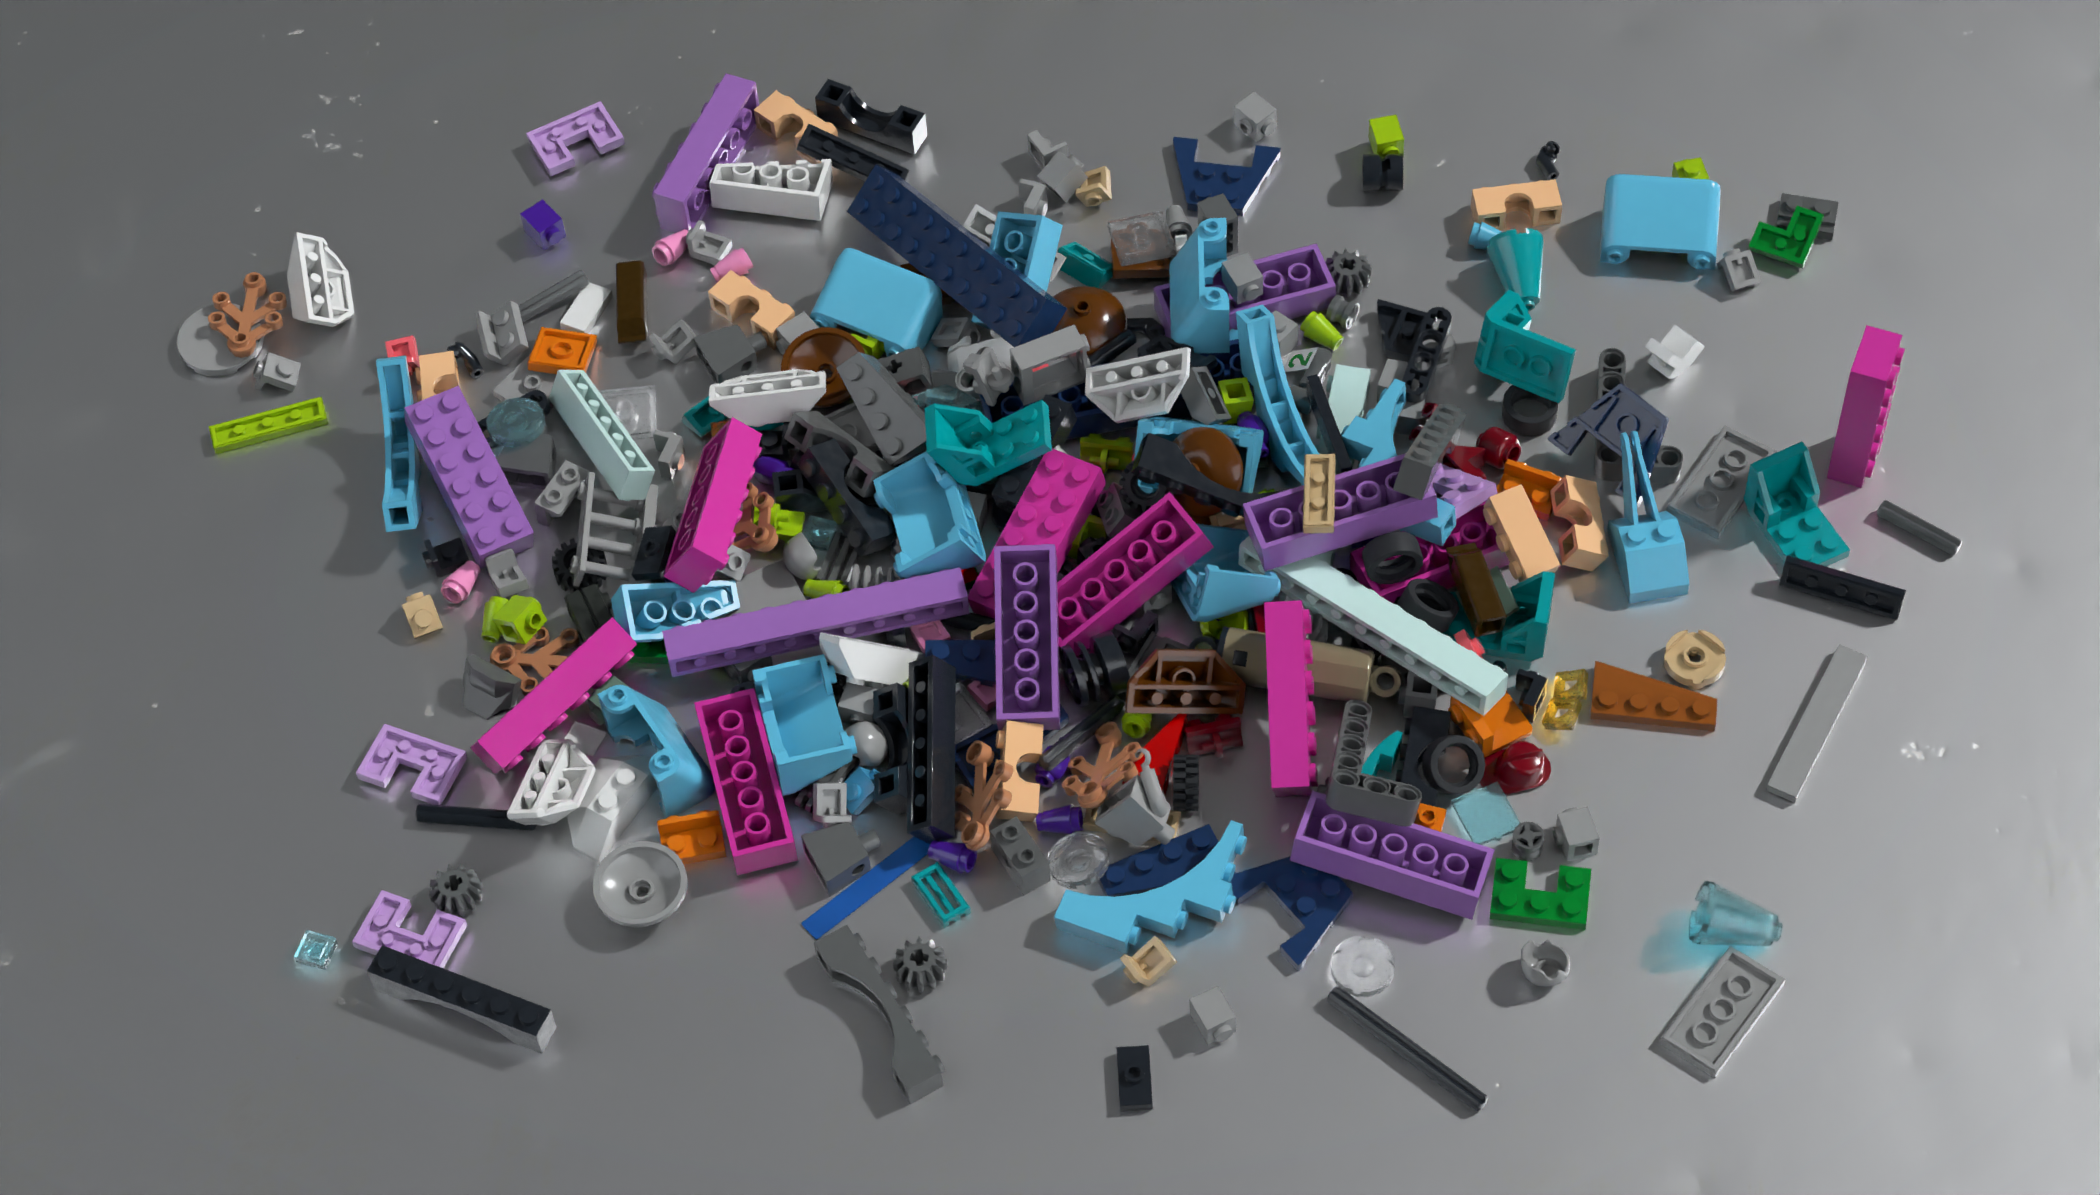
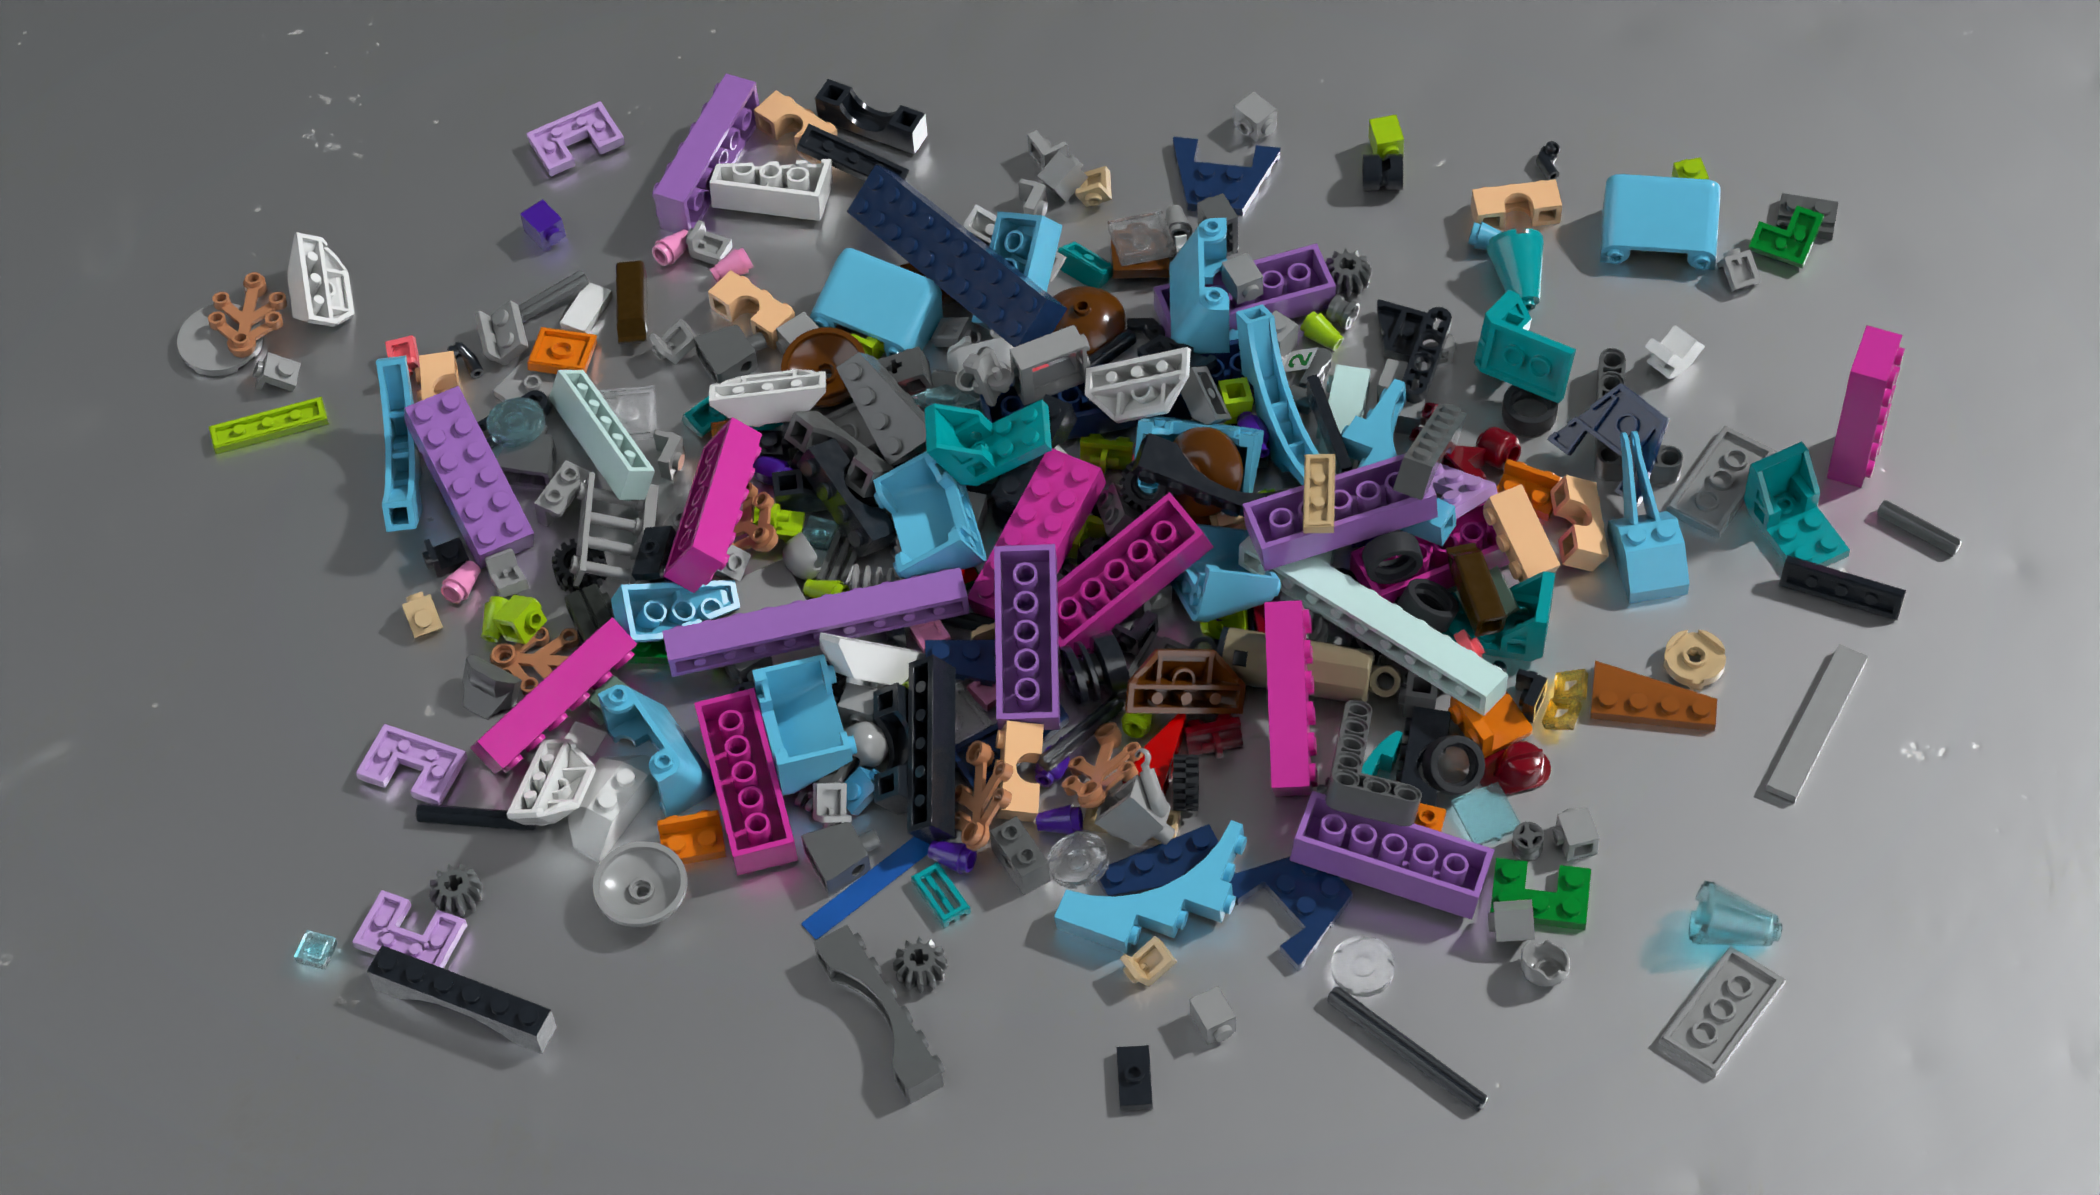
(1512, 920): none -> light grey brick

